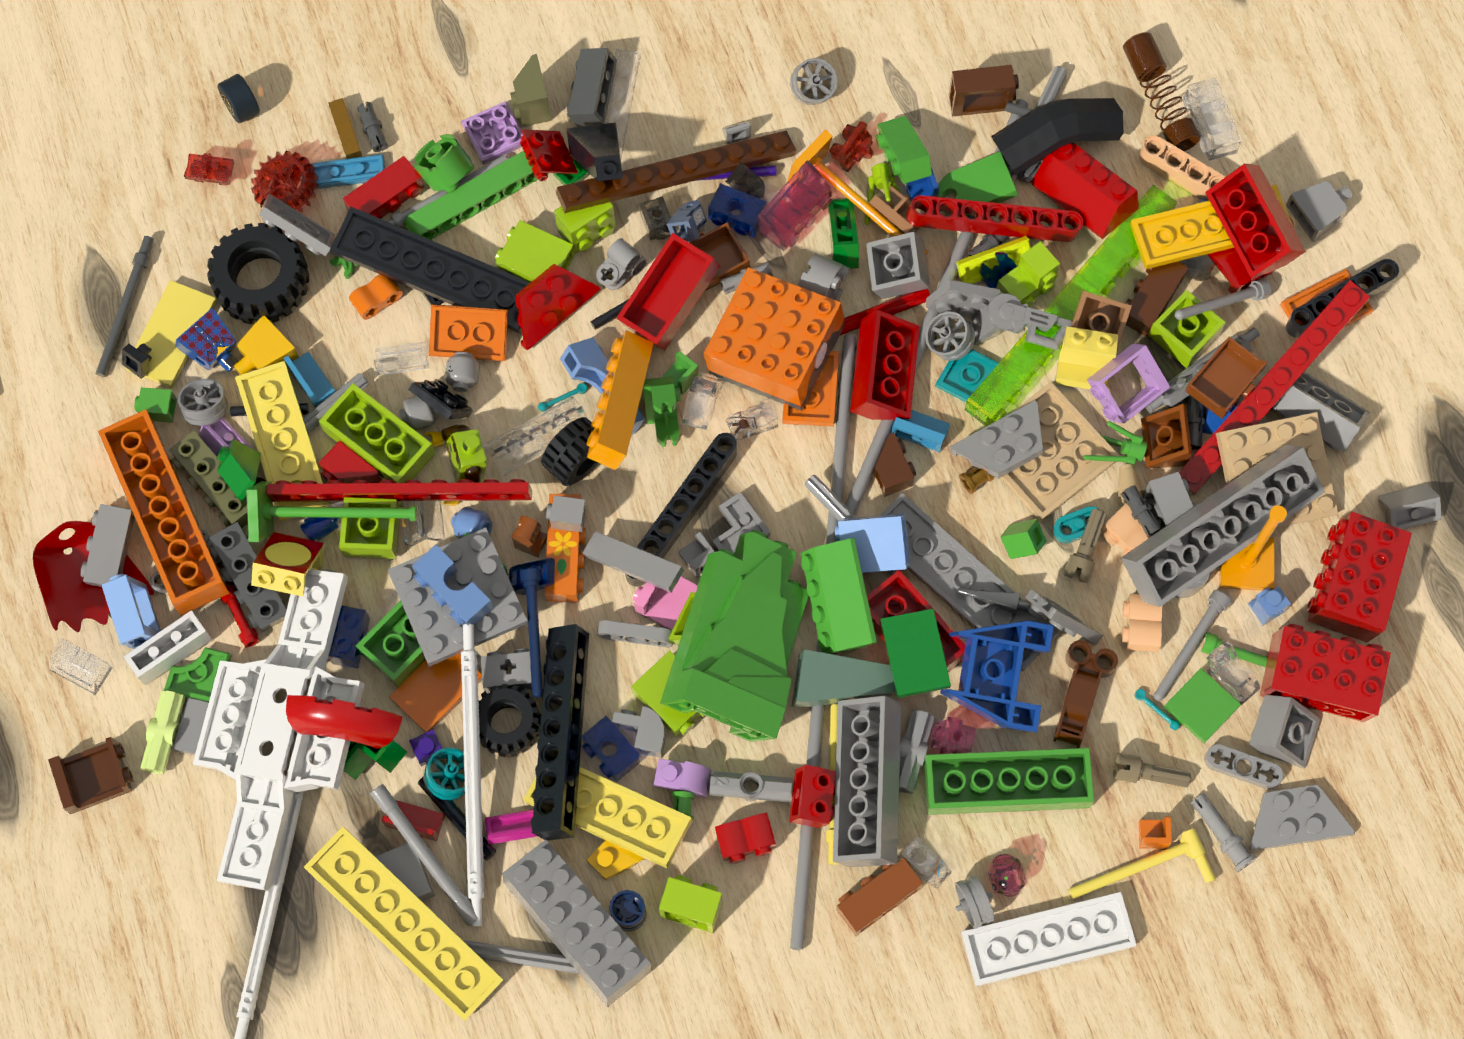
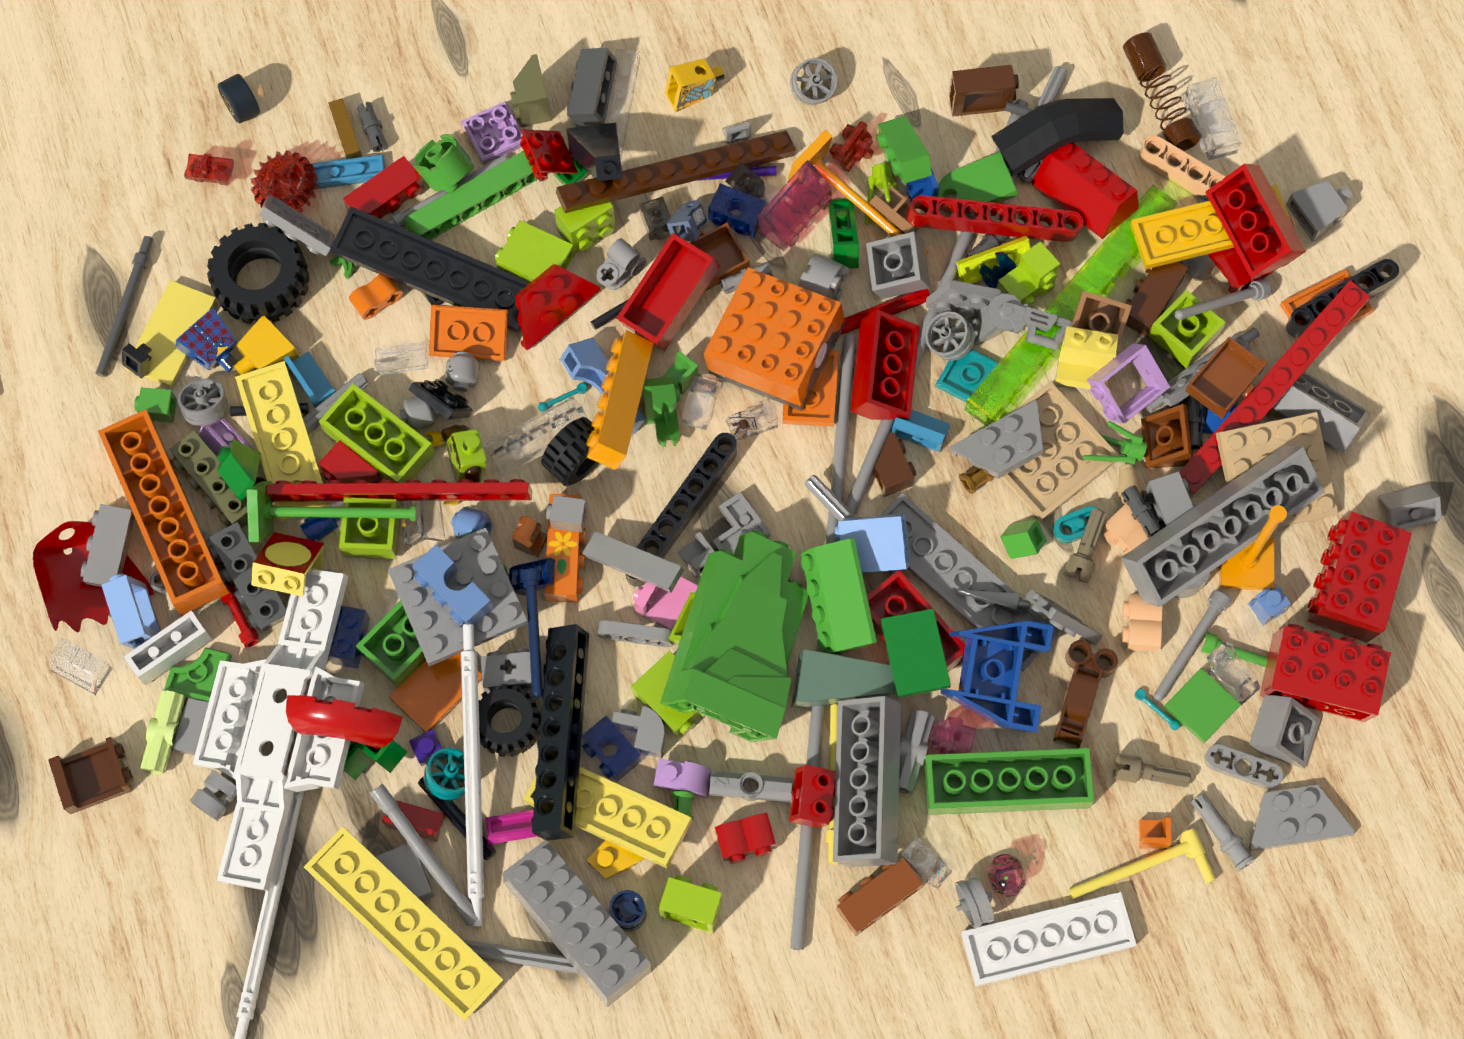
(207, 802): none -> light grey wheel
(691, 83): none -> yellow torso

